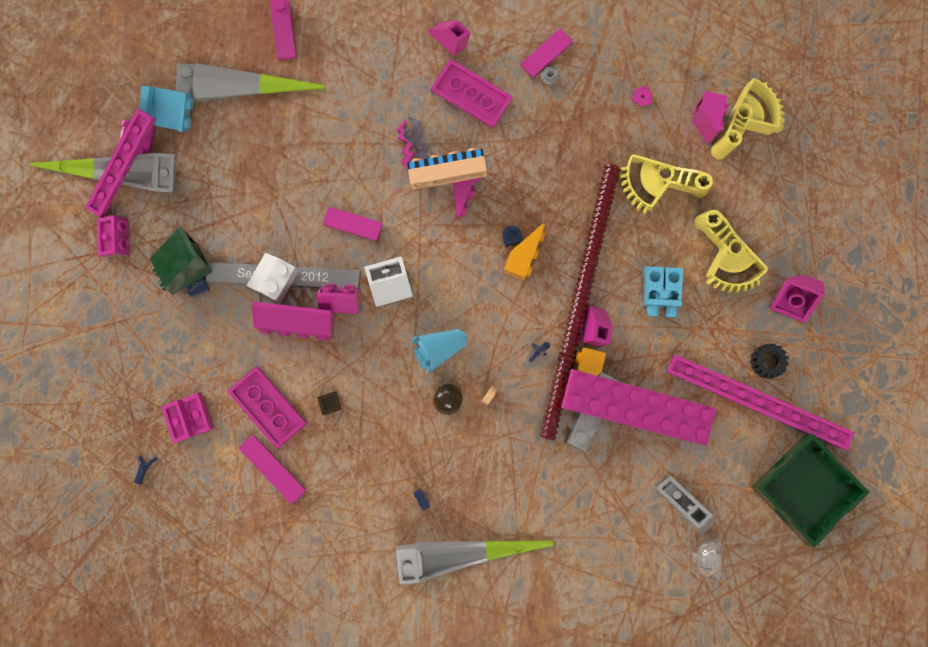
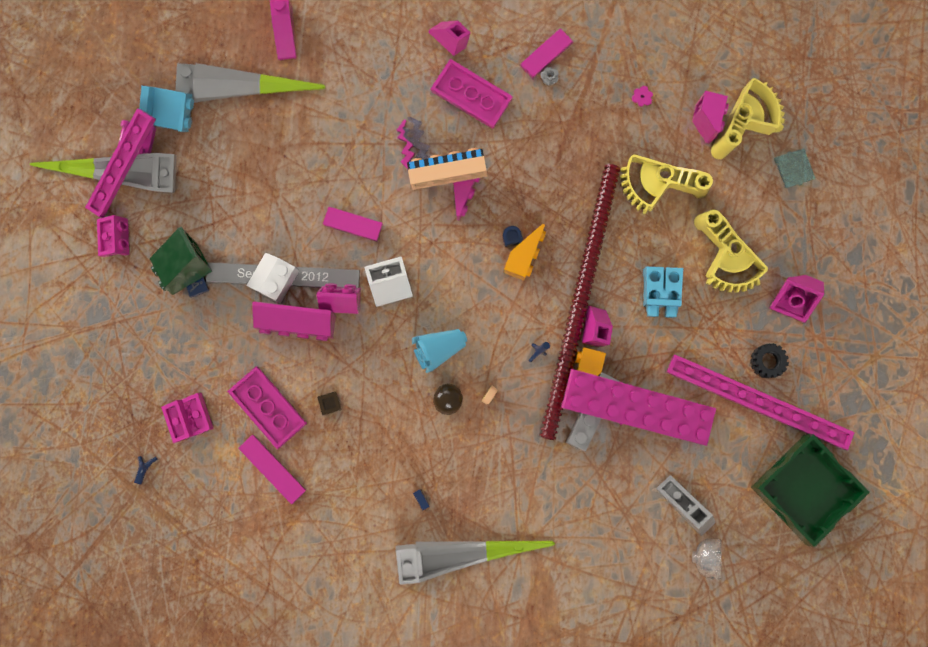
(794, 168): none -> clear light blue piece

